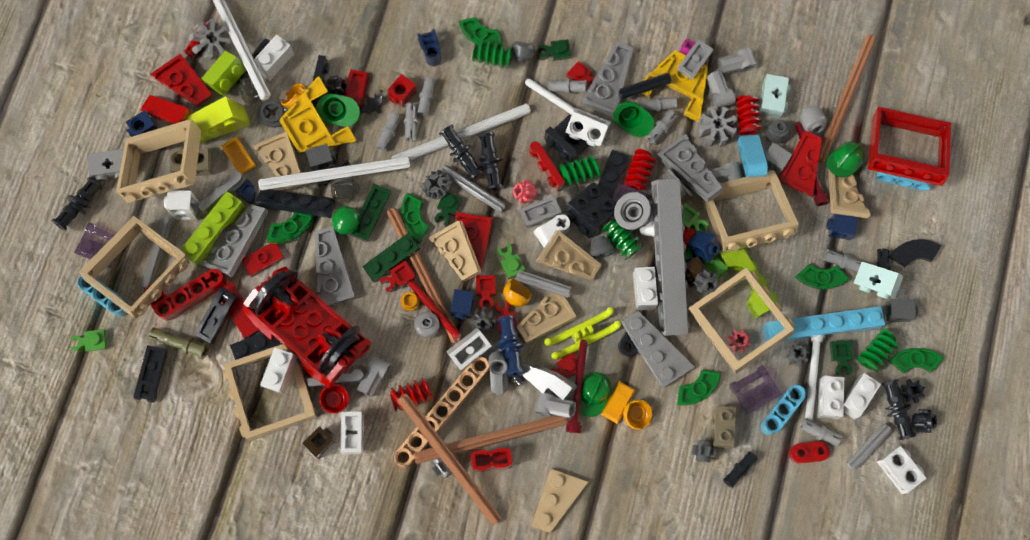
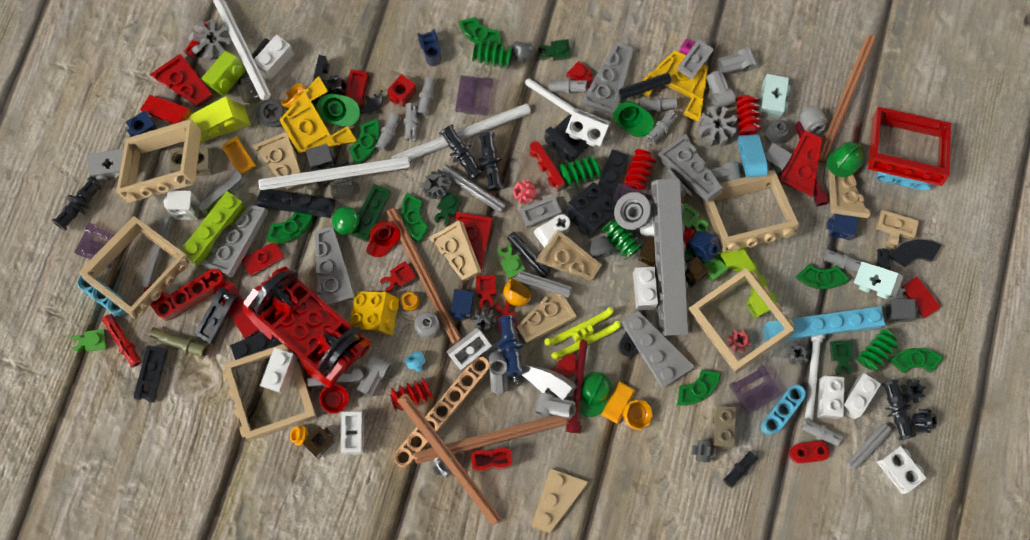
(126, 347): none -> red pin
(247, 191): dark blue tile -> none
(298, 435): none -> light orange plate
(366, 143): none -> green tile
(375, 312): none -> yellow bracket
(382, 238): none -> red piece
(391, 257): dark green plate -> none
(415, 361): none -> medium azure tile
(434, 309): red bar -> none
(468, 92): none -> clear purple plate
(528, 254): none -> black axle
(648, 252): none -> dark brown brick
(706, 282): dark grey gear -> none
(896, 226): none -> tan plate
(923, 299): none -> red tile

